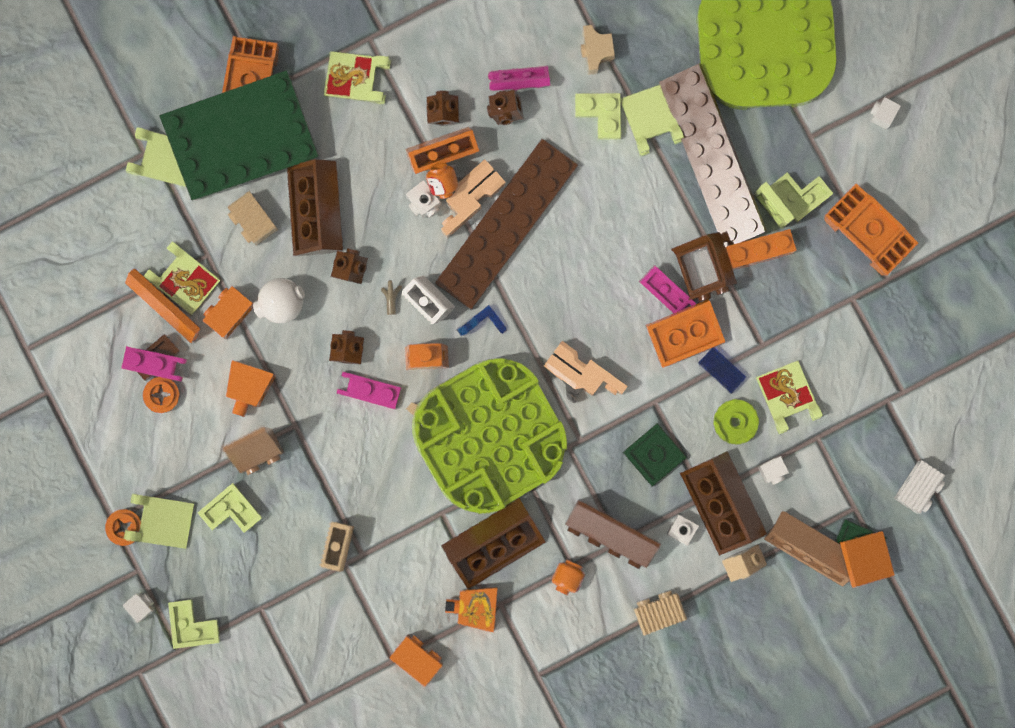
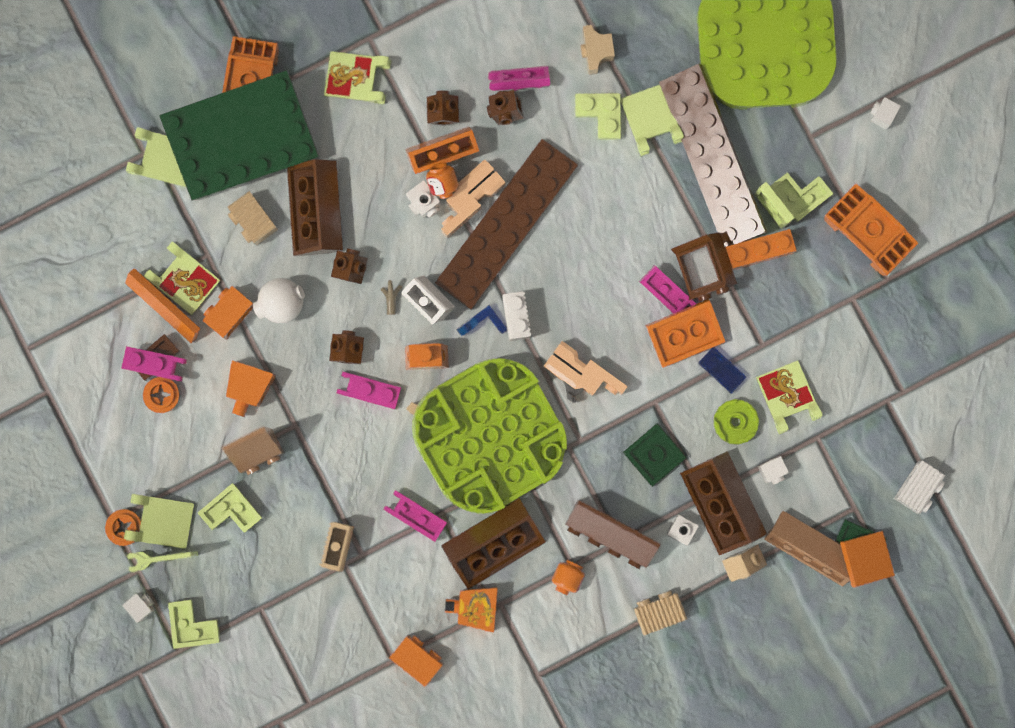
(144, 559): none -> yellowish green flag
(417, 517): none -> dark pink hinge
(516, 316): none -> white brick

